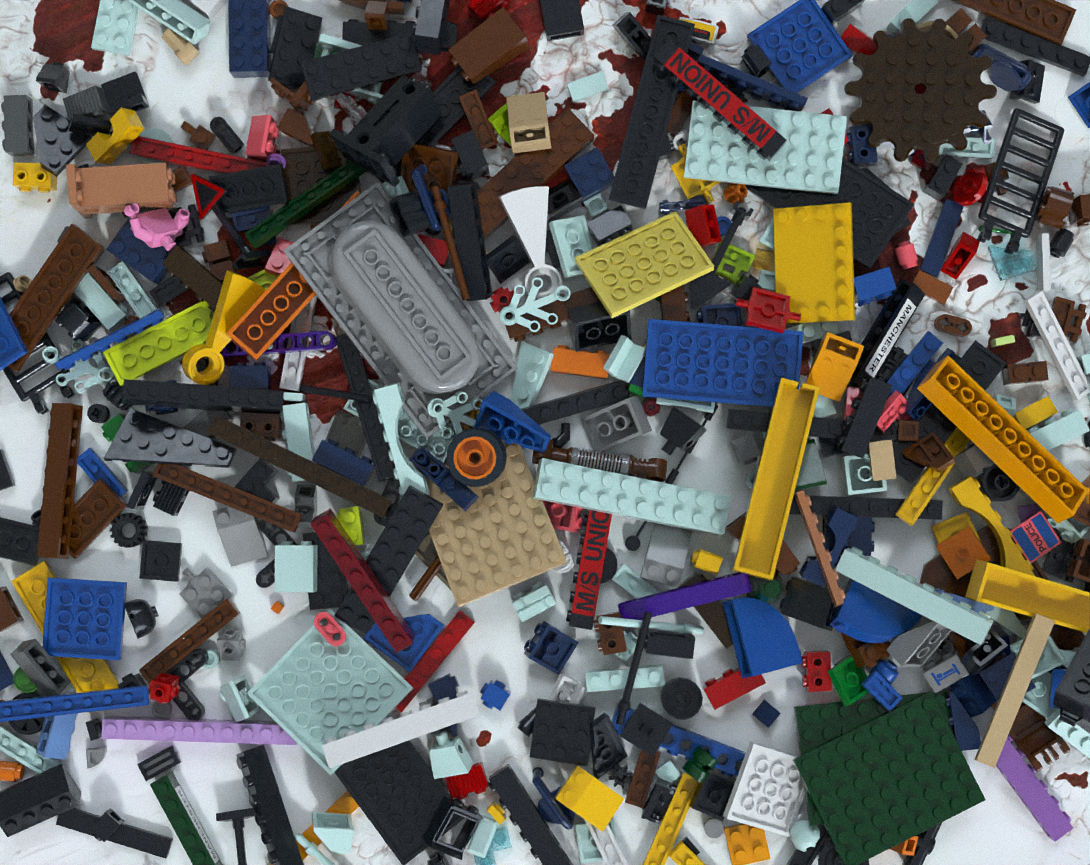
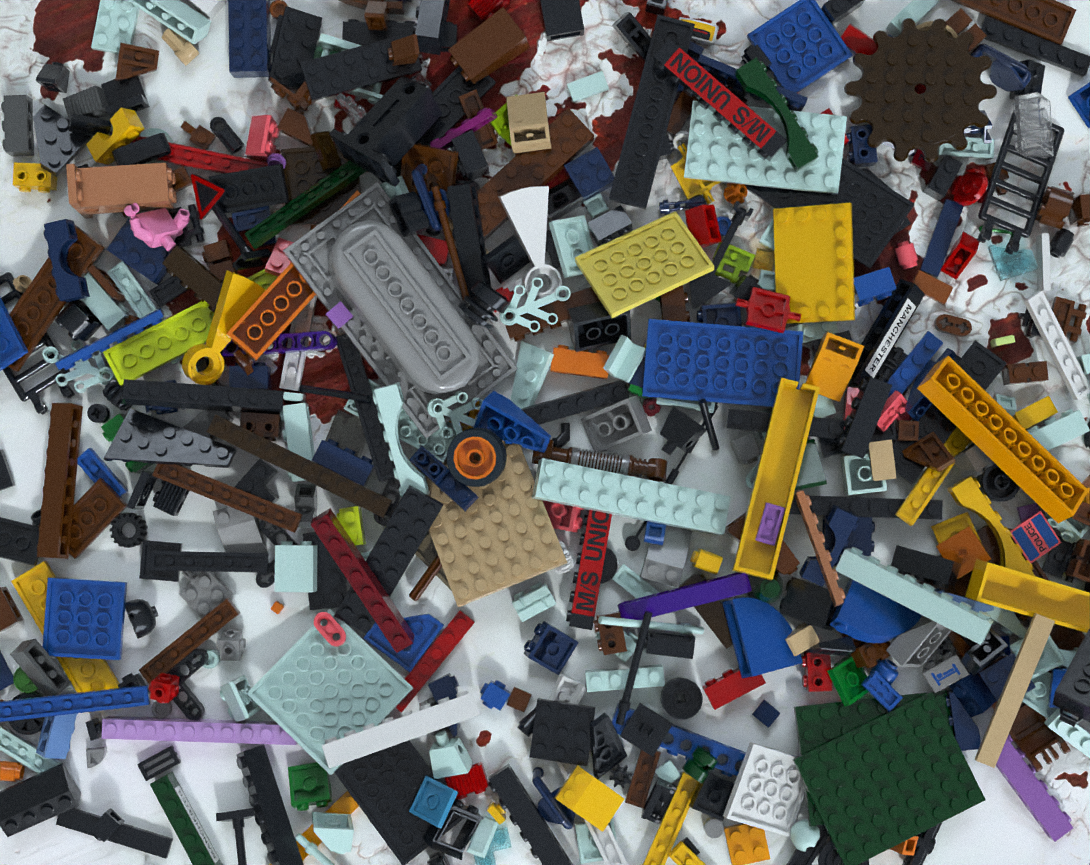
(60, 237): none -> dark blue arch
(135, 61): none -> reddish brown wing
(142, 150): none -> black beam
(209, 561): none -> black plate
(244, 361): none -> reddish brown plate
(309, 786): none -> green plate
(339, 315): none -> medium lavender tile
(404, 50): none -> reddish brown slope
(433, 801): none -> dark azure plate
(483, 117): none -> magenta plate
(484, 304): none -> black wheel
(519, 699): none -> reddish brown tile
(654, 533): none -> blue plate
(708, 423): none -> black bar
(755, 80): none -> dark green arch
(770, 524): none -> medium lavender plate
(802, 638): none -> tan slope
(839, 647): none -> black slope
(926, 566): none -> black brick
(1033, 125): none -> clear slope

